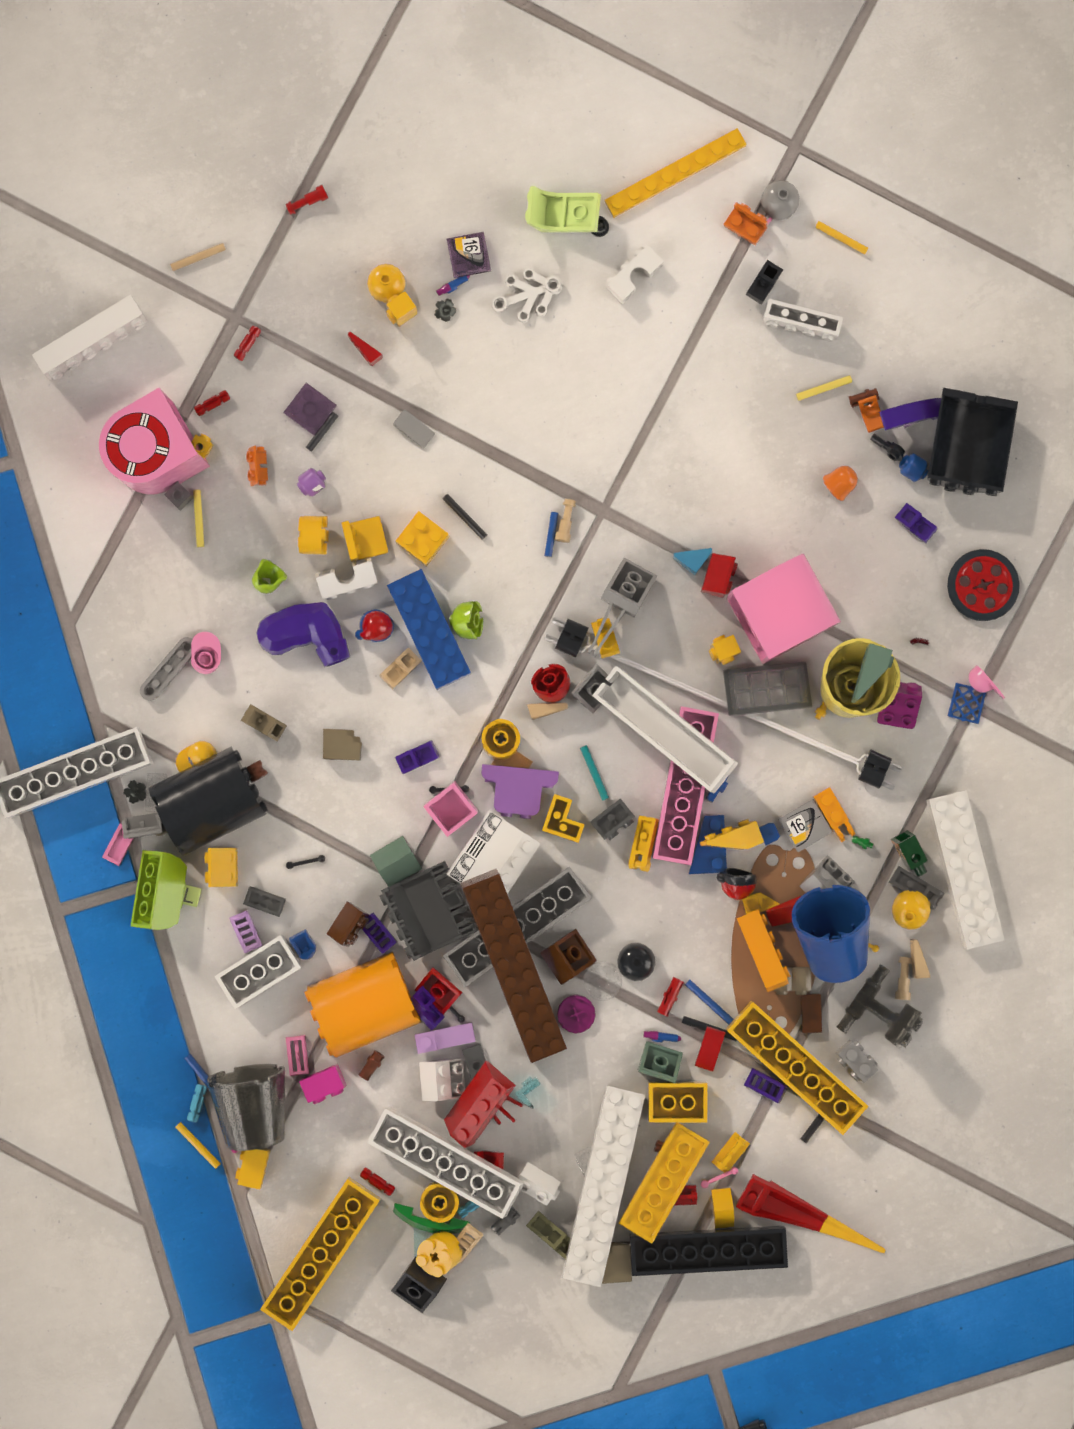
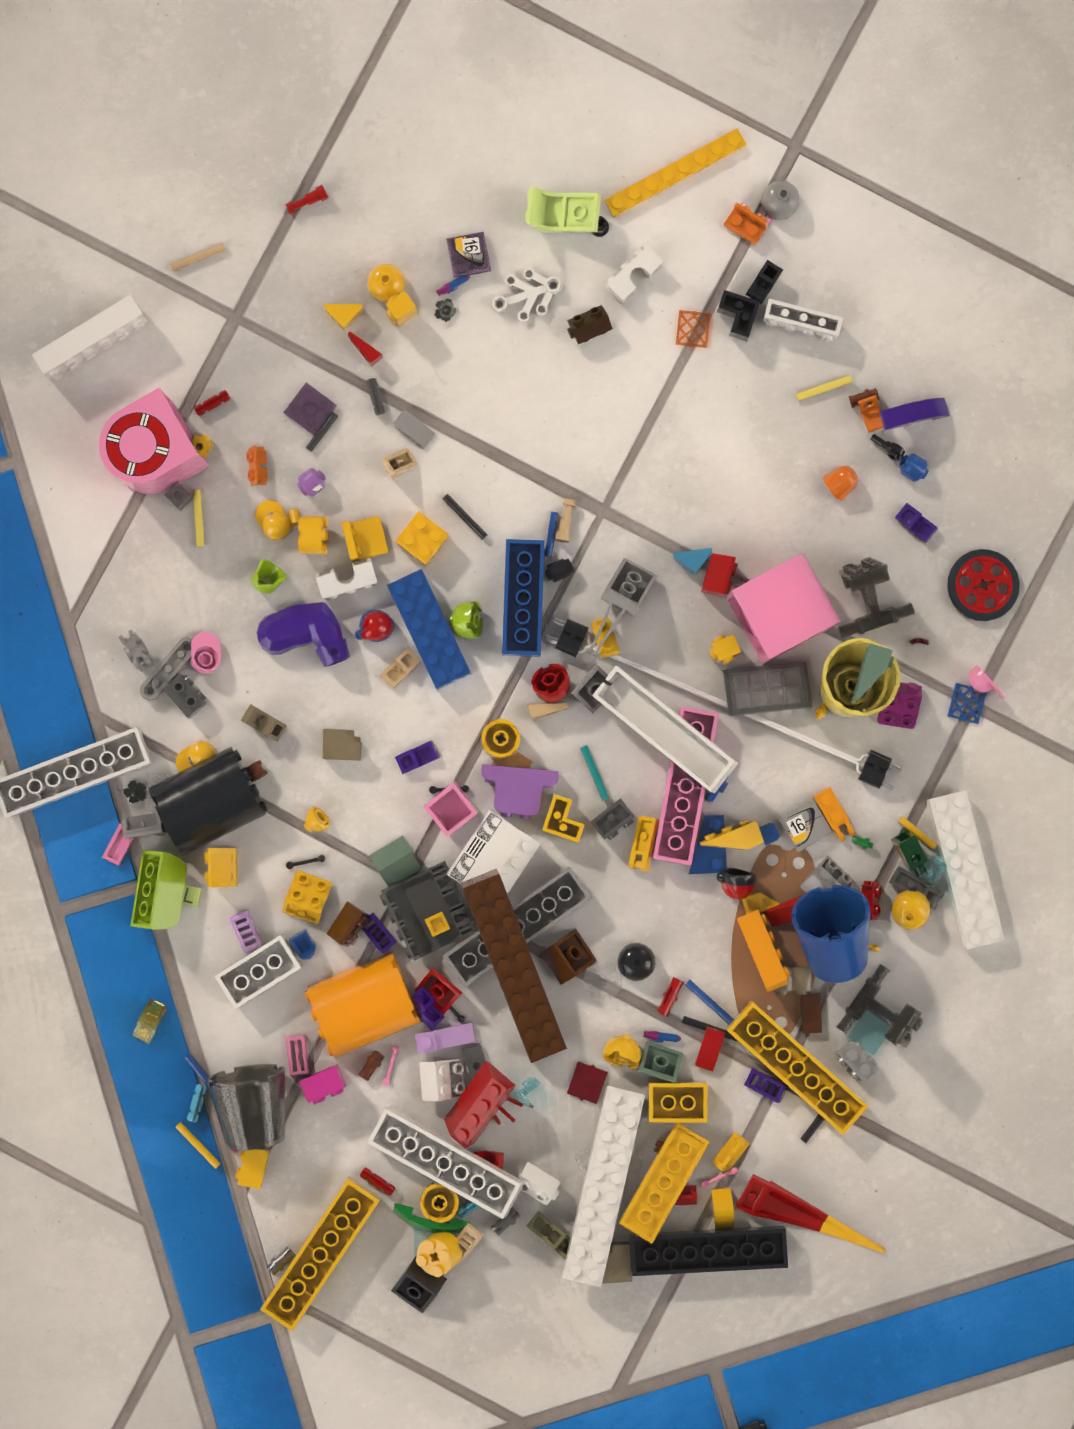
(136, 650): none -> light grey pin
(149, 1021): none -> clear yellow brick
(185, 696): none -> dark grey brick
(247, 343): red axle -> none
(264, 901): dark grey plate -> none
(273, 520): none -> yellow cap
(278, 1262): none -> flat silver pin
(294, 516): none -> yellow piece
(306, 897): none -> yellow bracket
(316, 820): none -> yellow brick
(344, 313): none -> yellow slope
(375, 396): none -> dark grey axle
(386, 1081): none -> bright pink hinge
(399, 463): none -> tan slope
(437, 924): none -> yellow tile
(523, 598): none -> blue brick
(559, 570): none -> black brick
(576, 1014): magenta tile -> none
(587, 1082): none -> dark red piece
(589, 325): none -> dark brown brick
(621, 1051): none -> yellow cylinder
(679, 327): none -> clear orange window
(742, 309): none -> black brick
(841, 237): yellow bar -> none
(864, 578): none -> clear smoke plate
(869, 1032): none -> clear light blue piece
(873, 893): none -> red hinge
(903, 982): tan piece -> none
(918, 833): none -> yellow piece
(919, 965): tan slope -> none
(934, 873): none -> clear light blue bracket
(972, 442): black cylinder -> none

